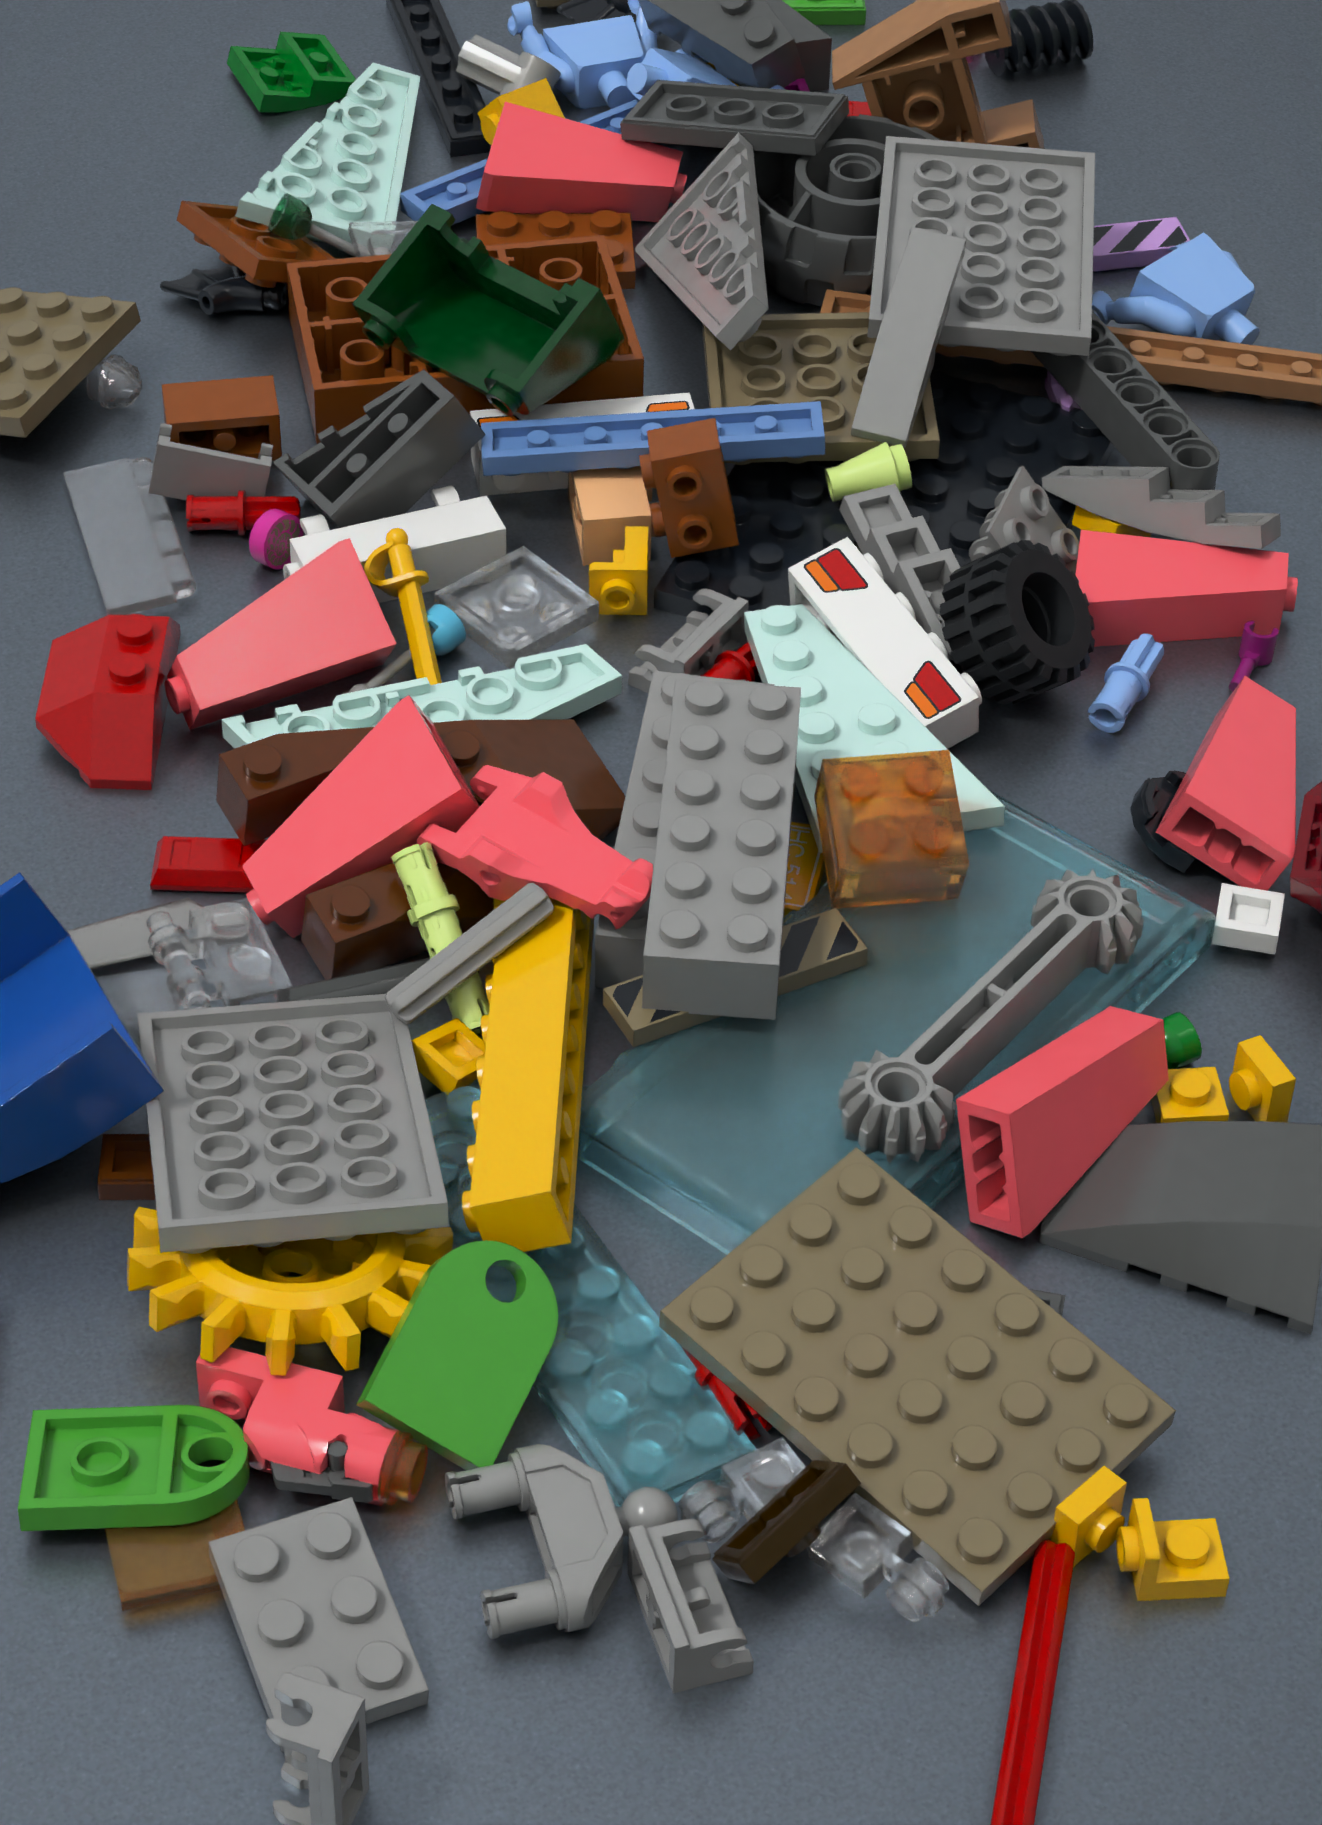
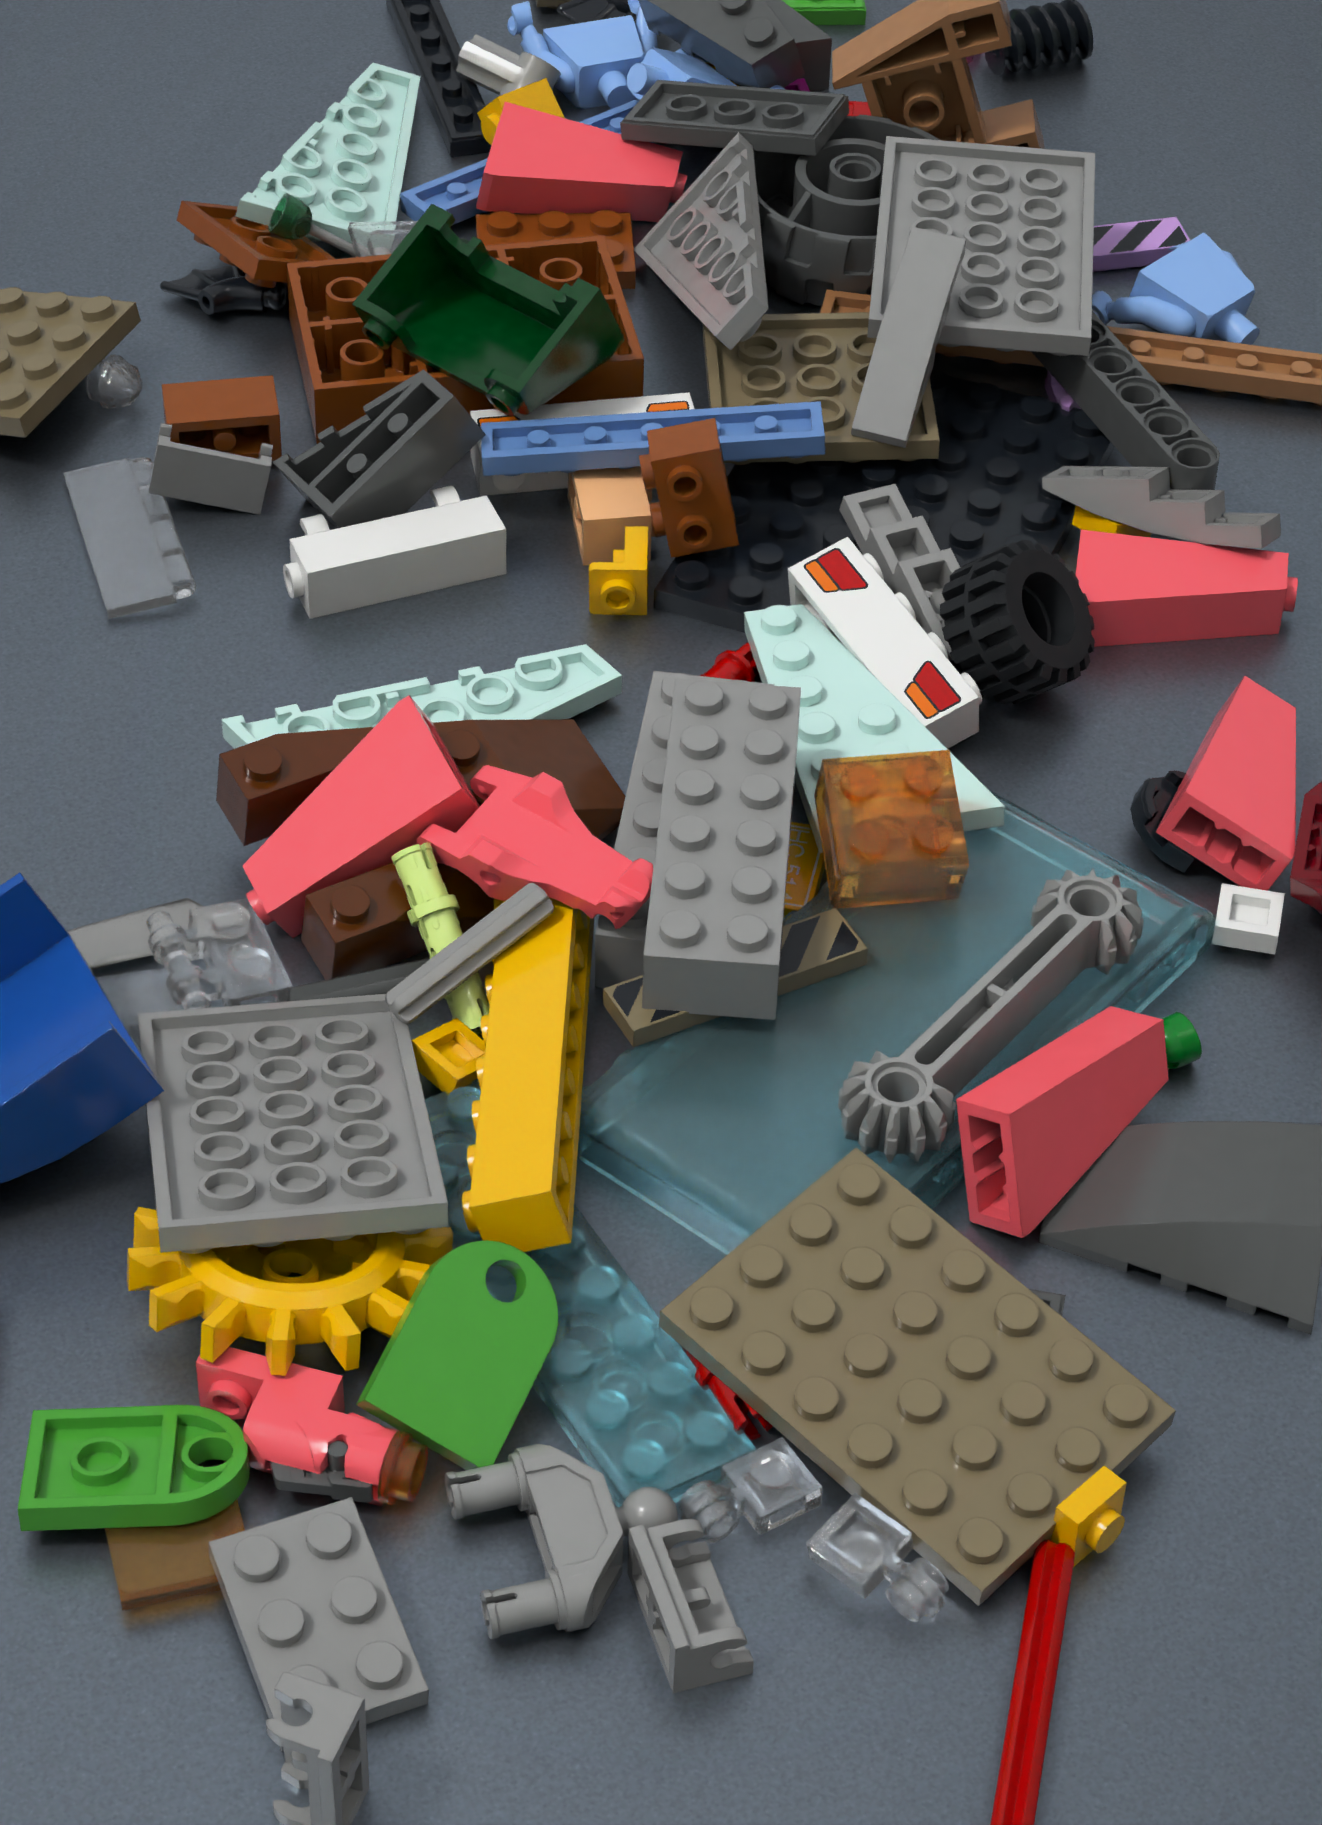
(108, 698): red wedge -> none
(125, 1168): reddish brown tile -> none
(202, 864): red tile -> none
(234, 512): red axle -> none
(271, 538): dark pink tile -> none
(288, 641): coral slope -> none
(294, 76): green slope -> none
(407, 586): yellow sword -> none
(446, 634): medium azure hinge -> none
(518, 606): clear plate -> none
(697, 642): light grey hinge -> none
(786, 1522): dark brown plate -> none
(869, 471): yellowish green cone -> none
(1025, 514): light grey hinge -> none
(1126, 684): light blue axle -> none
(1171, 1556): yellow bracket -> none
(1190, 1096): yellow plate -> none
(1253, 651): magenta hand -> none
(1261, 1081): yellow plate -> none

